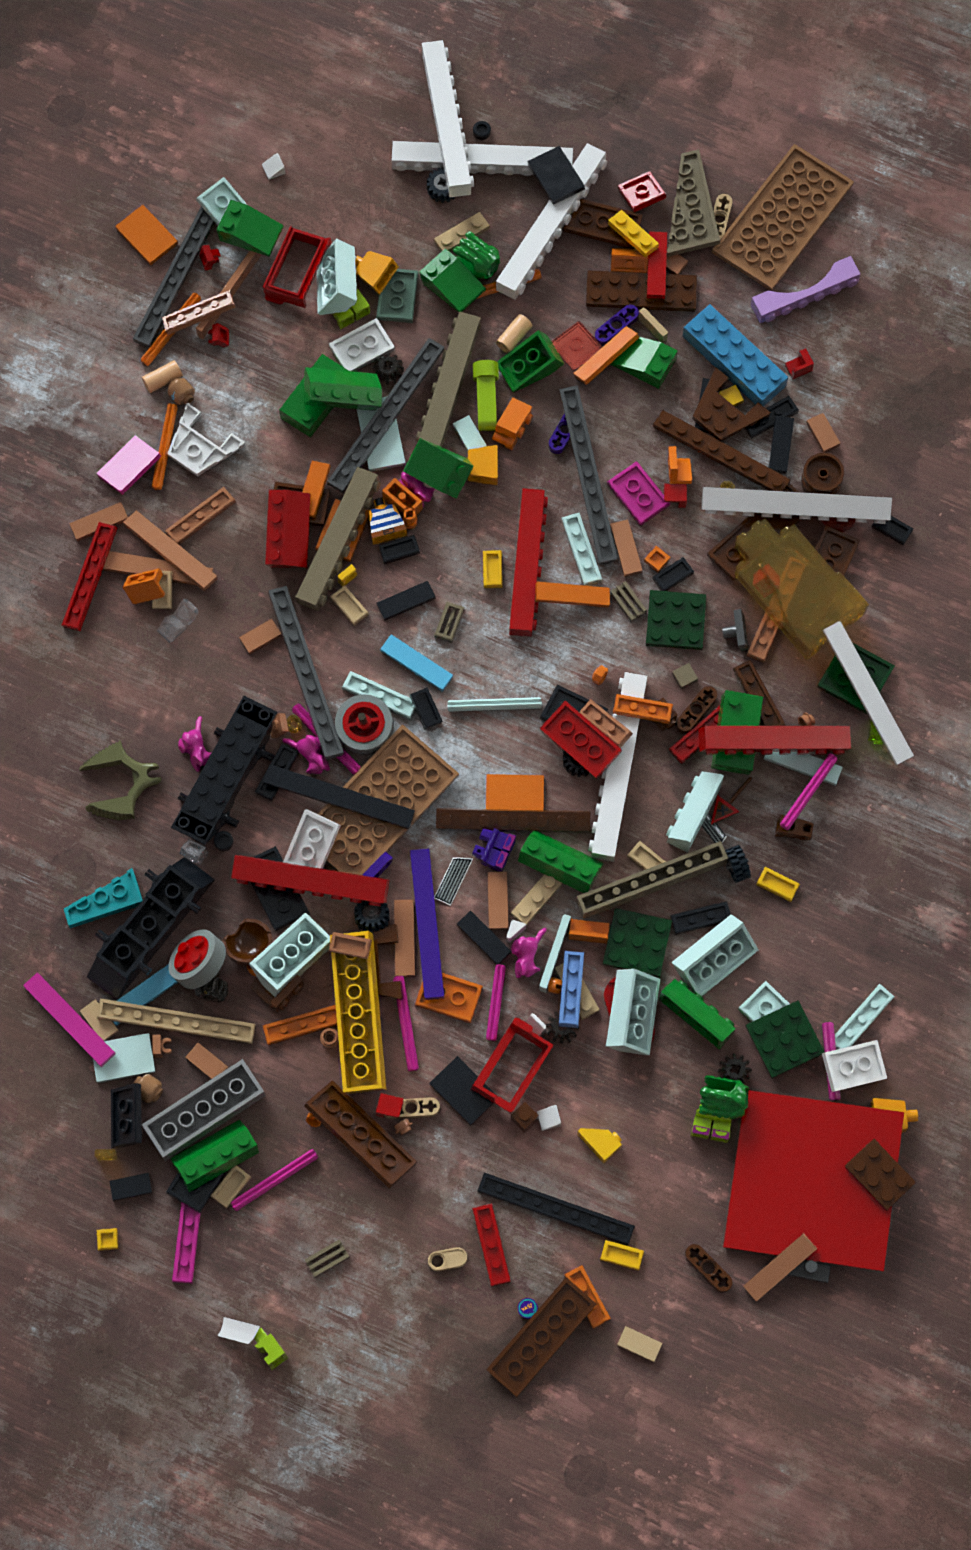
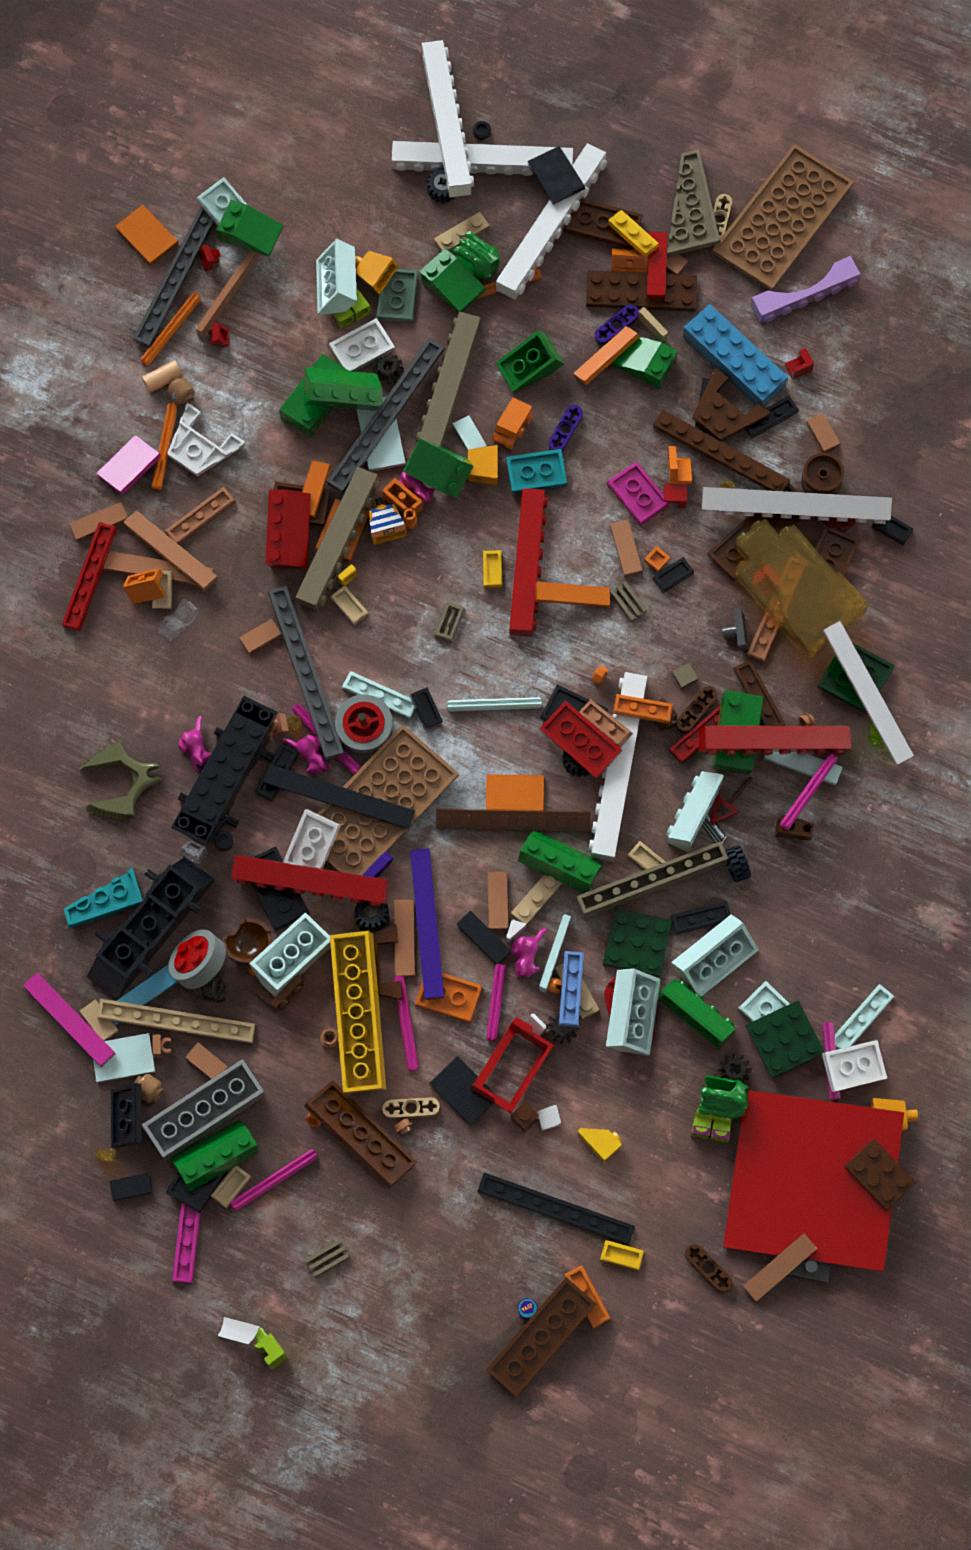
(107, 1239): yellow tile -> none
(198, 312): nougat tile -> none
(273, 167): white slope -> none
(279, 295): red piece -> none
(300, 1025): orange tile -> none
(350, 945): nougat tile -> none
(389, 1106): red panel -> none
(399, 549): black tile -> none
(406, 600): black tile -> none
(416, 663): medium azure tile -> none
(452, 879): sticker -> none
(452, 1259): tan piece -> none
(486, 374): lime beam -> none
(491, 1245): red tile -> none
(497, 849): dark purple hips -> none
(514, 333): light nougat pin -> none
(536, 470): none -> teal plate
(576, 345): clear red tile -> none
(581, 549): light aqua tile -> none
(588, 475): dark grey plate -> none
(589, 931): orange panel -> none
(639, 1344): tan tile -> none
(642, 191): tile -> none
(676, 620): dark green plate -> none
(732, 395): yellow tile -> none
(777, 884): yellow tile -> none
(781, 444): black tile -> none

